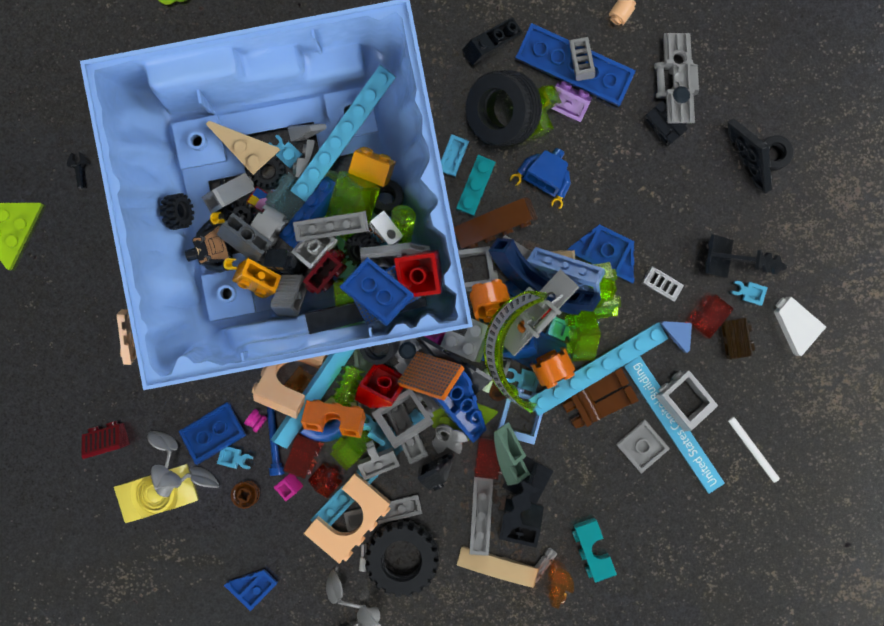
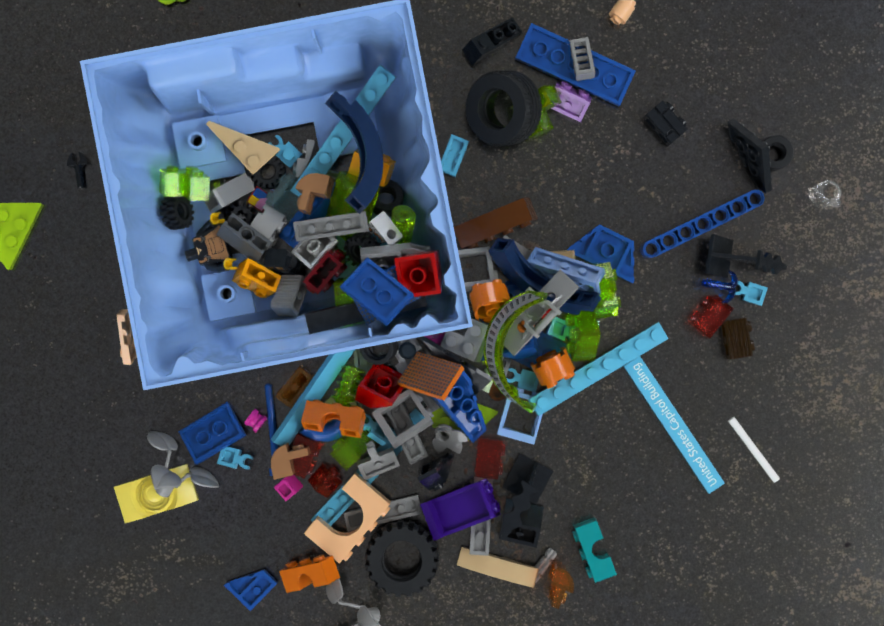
(104, 440): dark red slope -> none
(186, 182): none -> clear neon green brick
(245, 494): reddish brown wheel -> none
(277, 396): light nougat arch -> none
(282, 461): none -> medium nougat brick
(304, 132): light grey slope -> none
(311, 186): none -> medium nougat brick
(318, 571): none -> orange arch
(362, 562): white pin -> none
(369, 149): none -> dark blue arch
(460, 509): none -> dark purple panel
(475, 186): teal arch -> none
(510, 455): sand green slope -> none
(546, 172): blue torso -> none
(592, 411): reddish brown hips -> none
(642, 446): light grey tile -> none
(649, 275): light grey slope -> none
(679, 333): medium blue slope -> none
(685, 78): light grey piece -> none
(698, 415): light grey window -> none
(710, 220): none -> blue beam
(723, 285): none -> clear blue piece
(797, 325): white slope -> none
(819, 191): none -> clear piece

